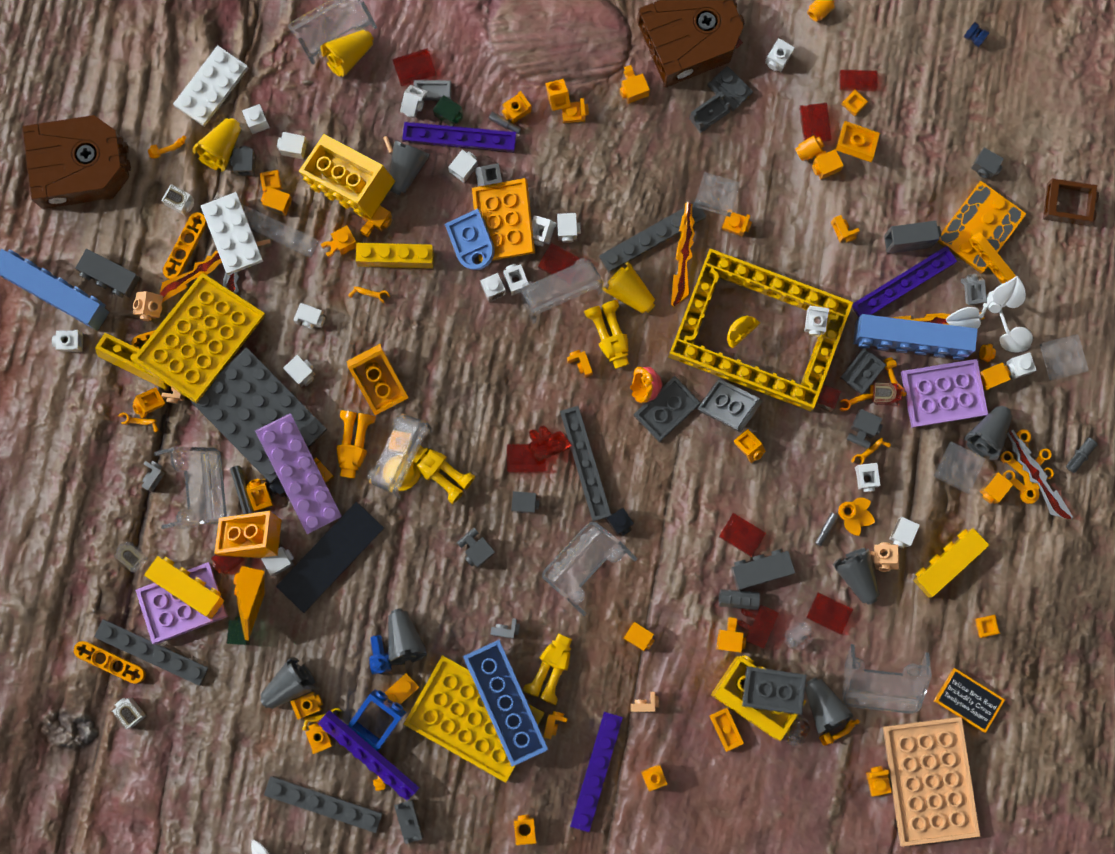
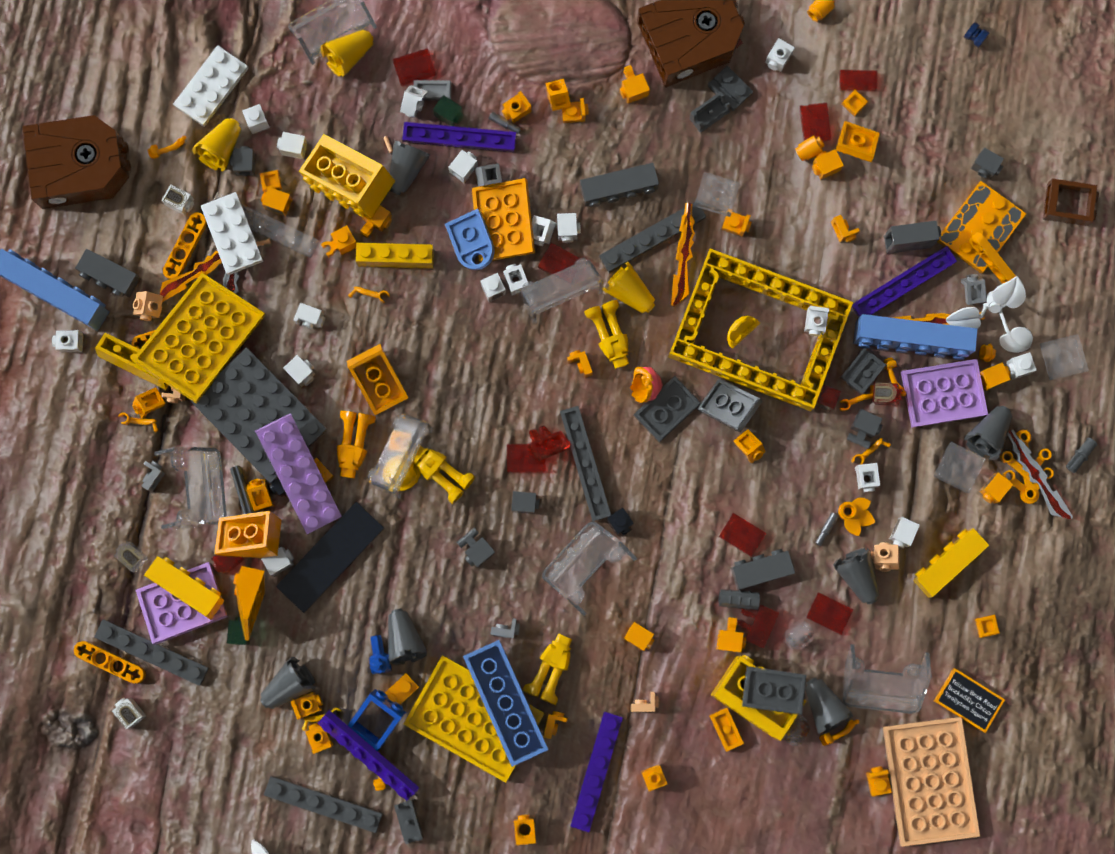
(619, 184): none -> dark grey brick

